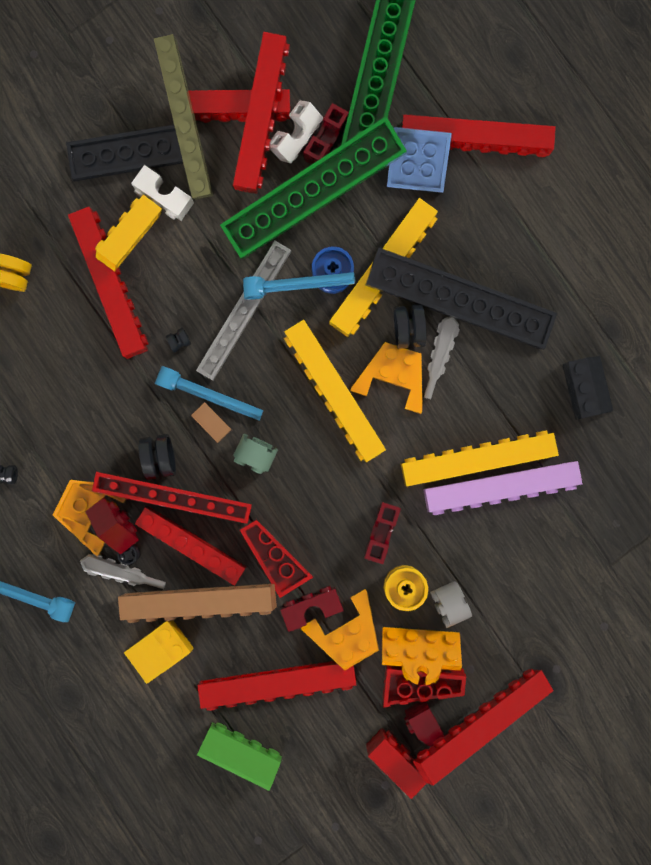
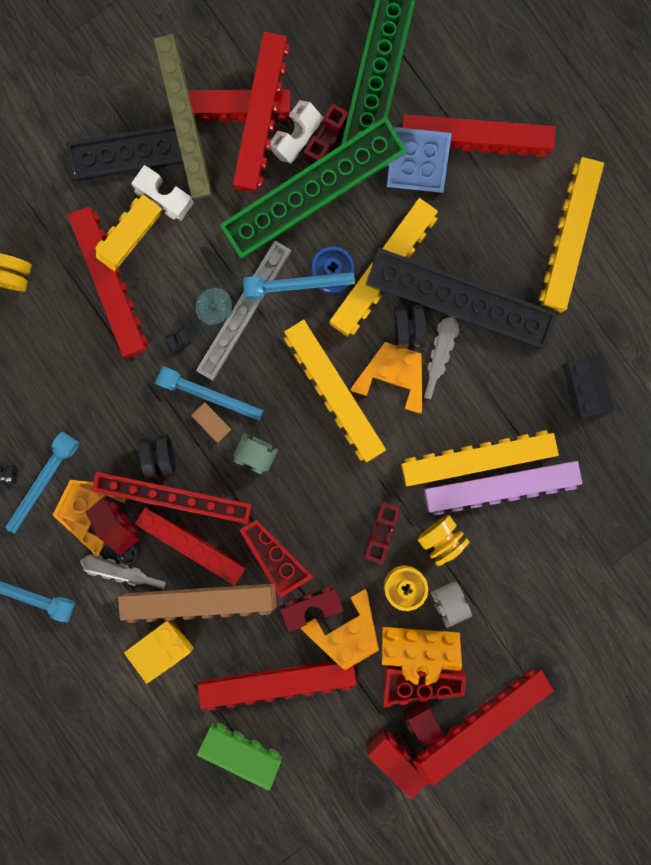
(63, 448): none -> dark azure piece
(205, 308): none -> clear light blue plate
(444, 542): none -> yellow wheel
(571, 235): none -> yellow brick

